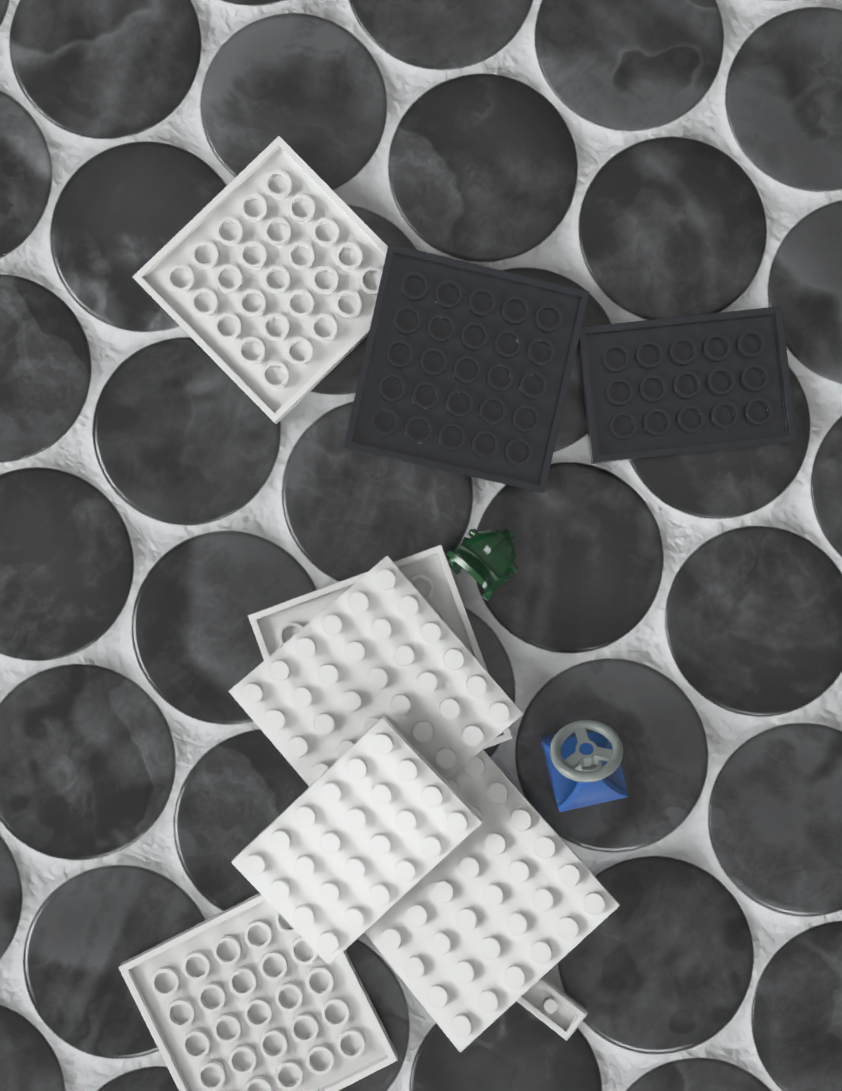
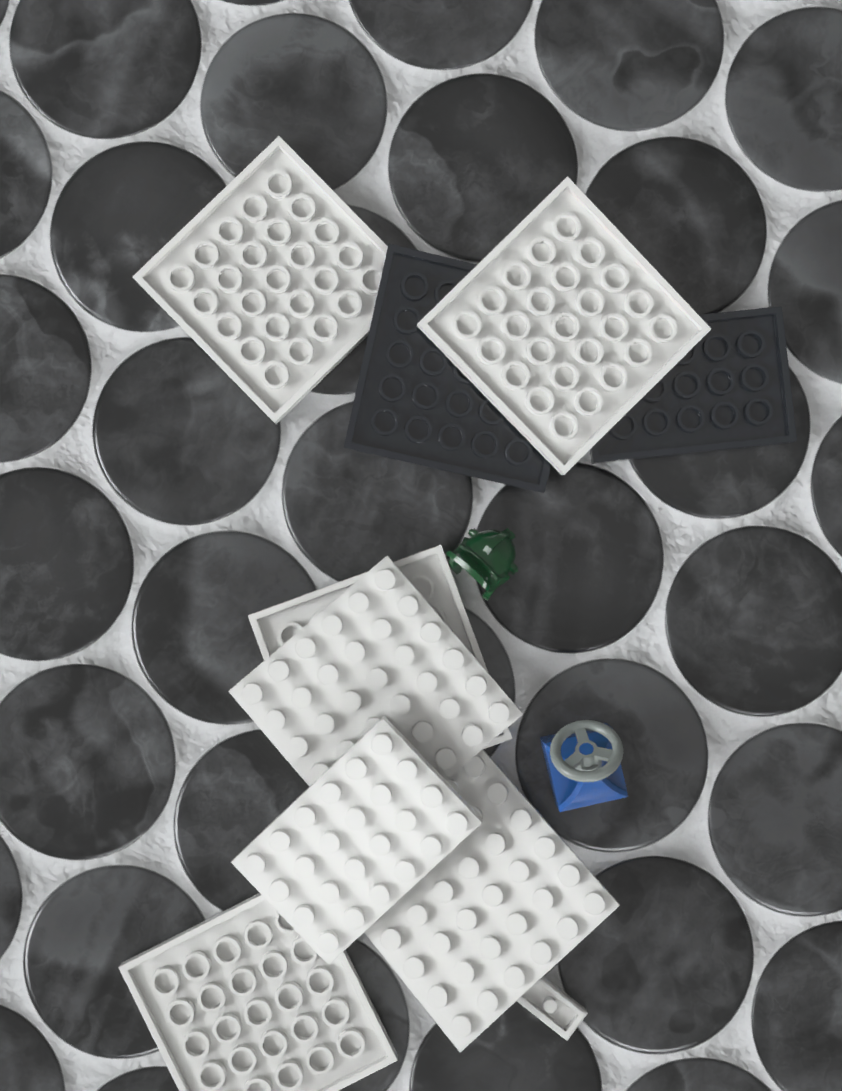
(564, 326): none -> white plate

